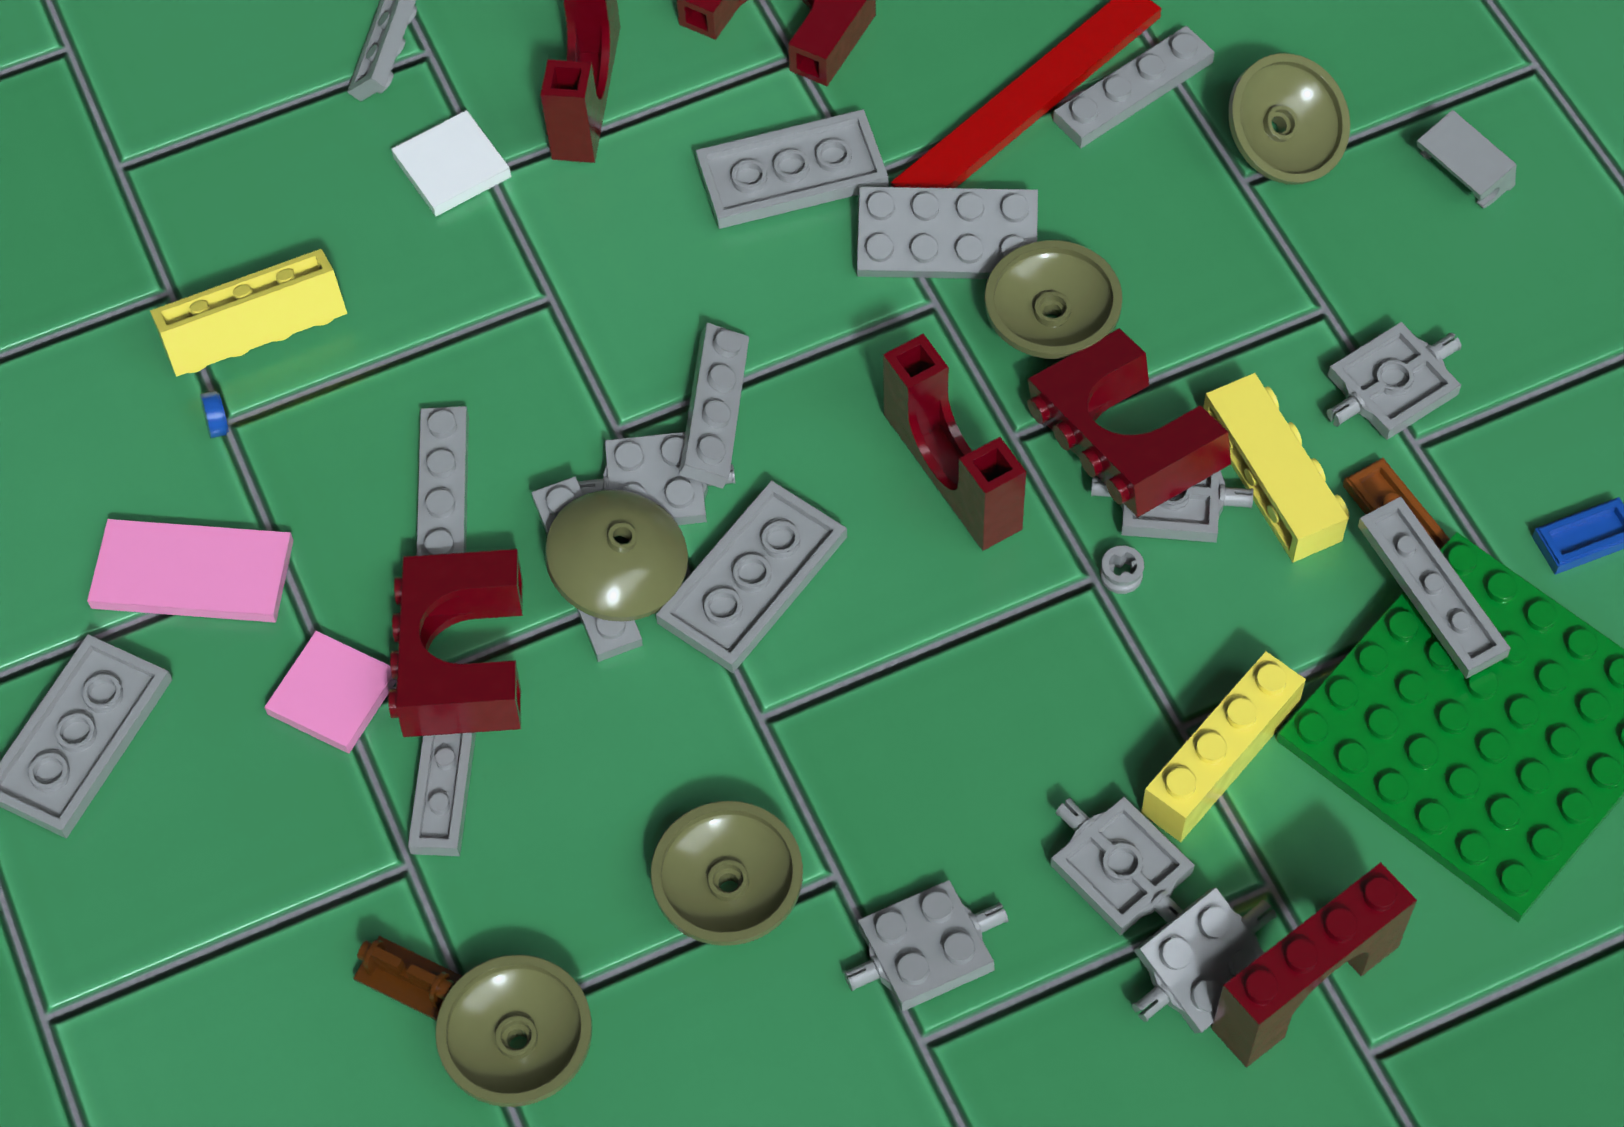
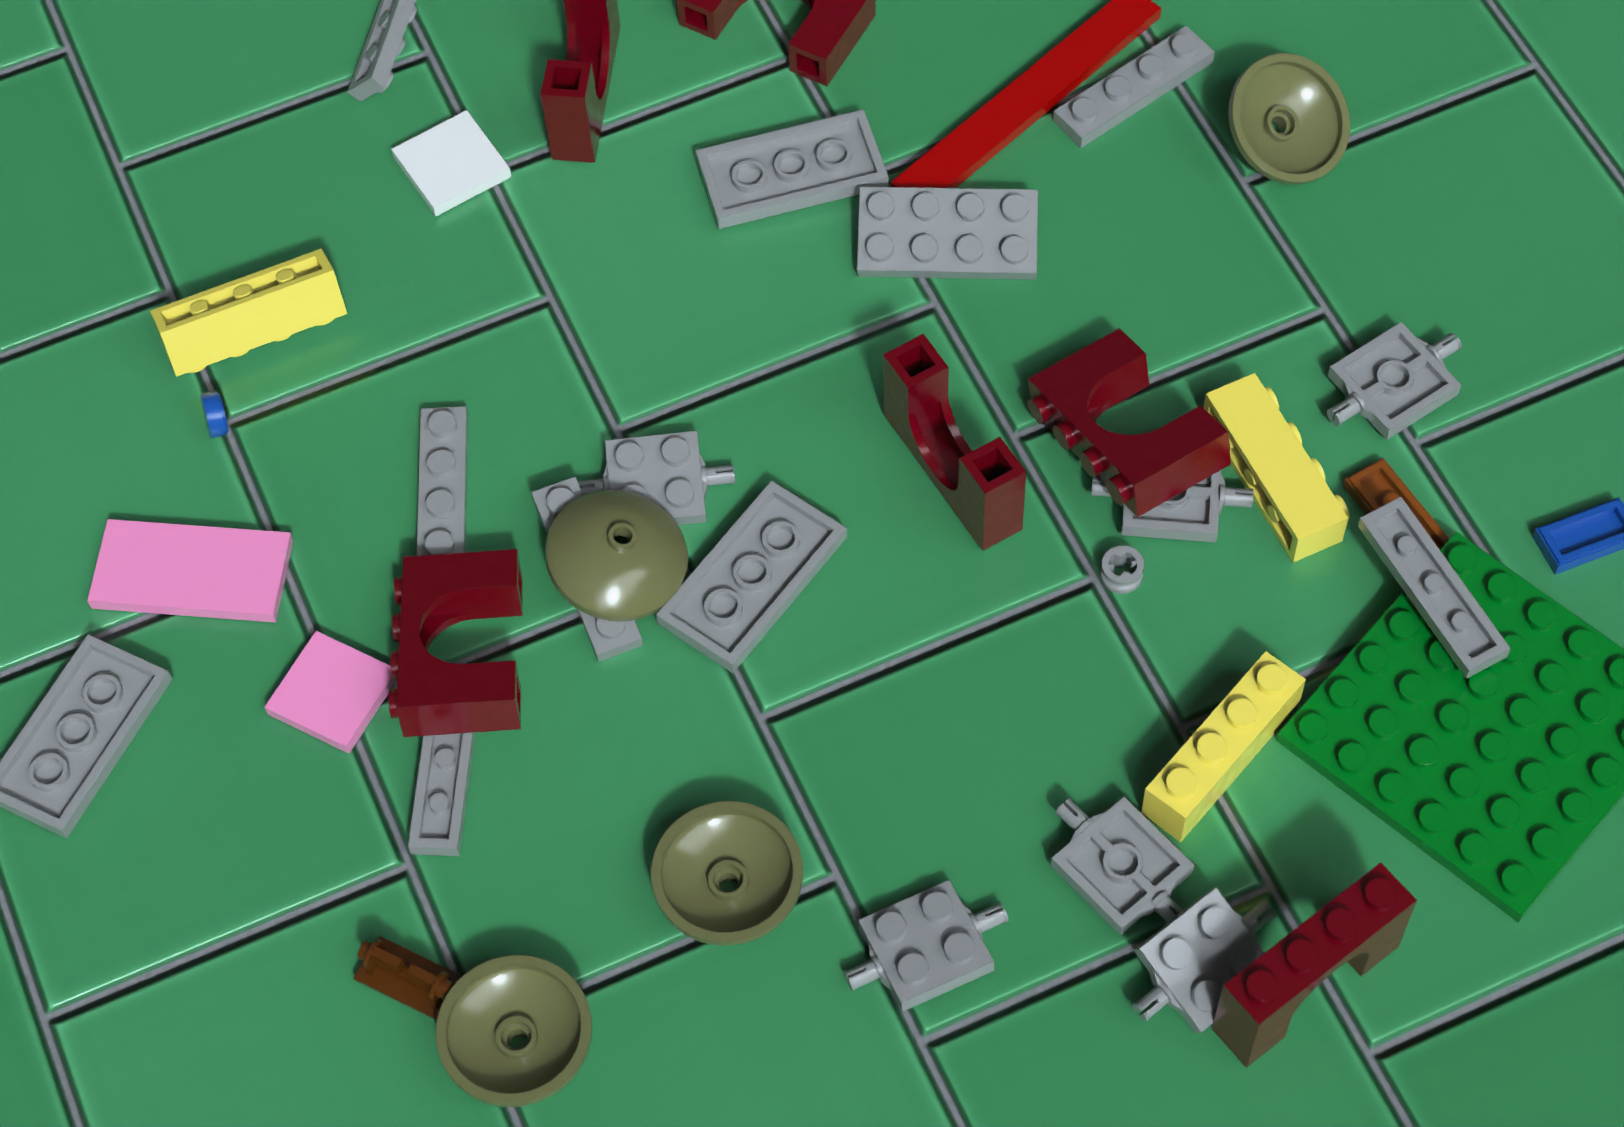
(714, 406): light grey plate -> none
(1057, 281): olive dish -> none
(1469, 158): light grey hinge -> none

